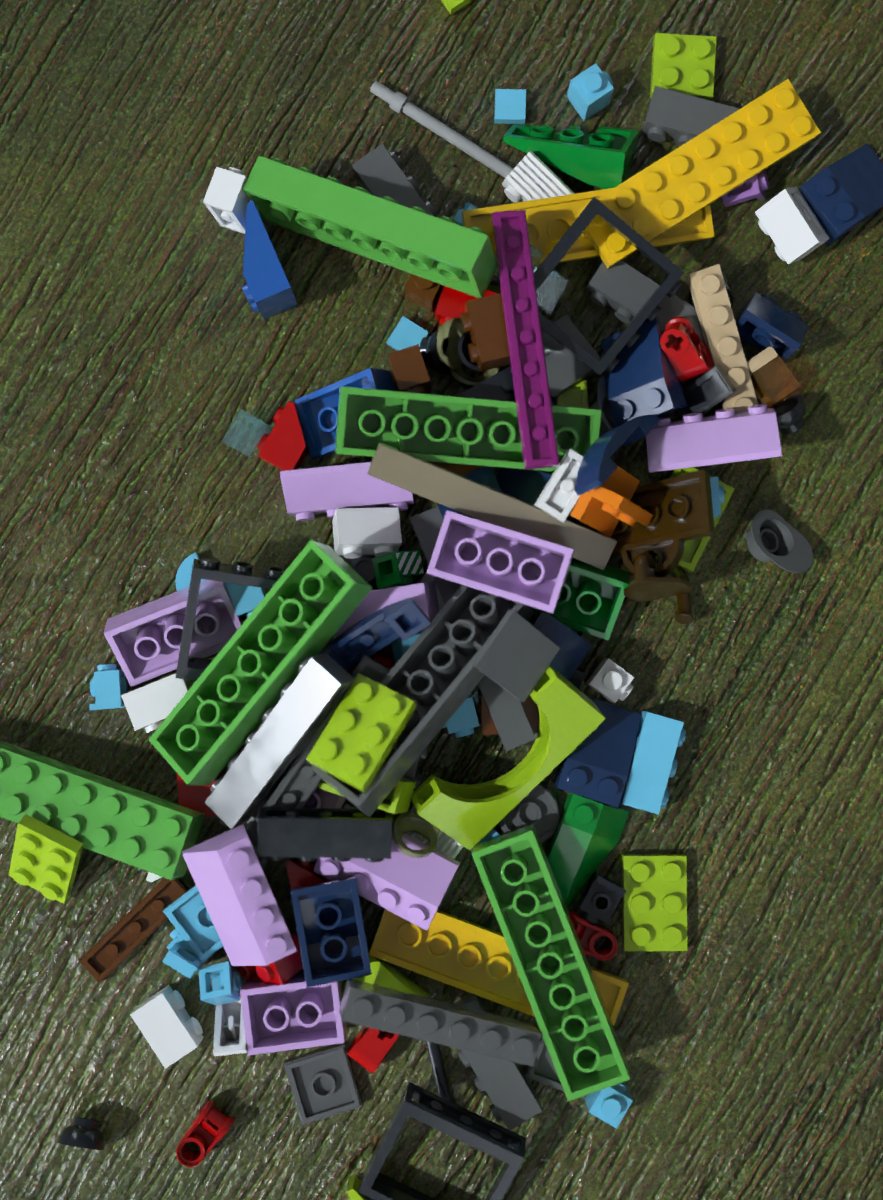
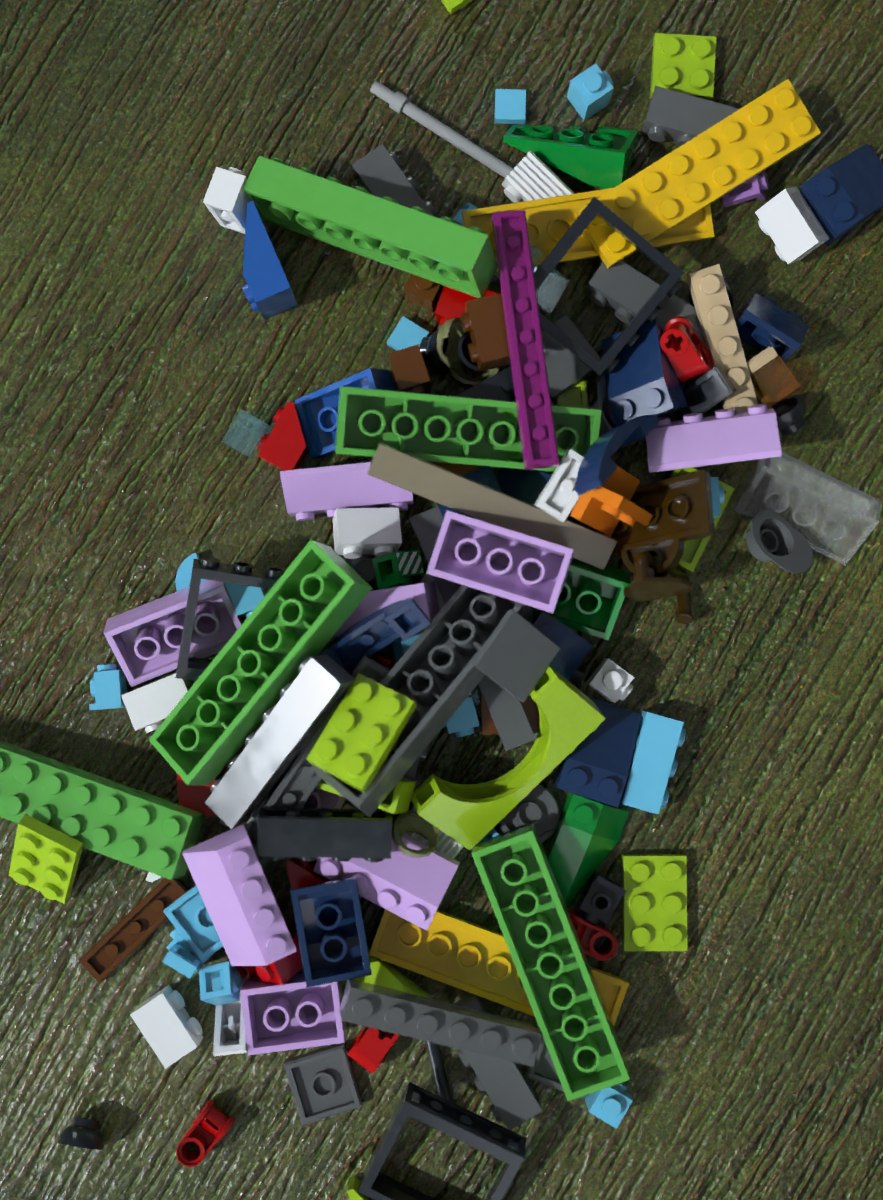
(818, 506): none -> clear slope

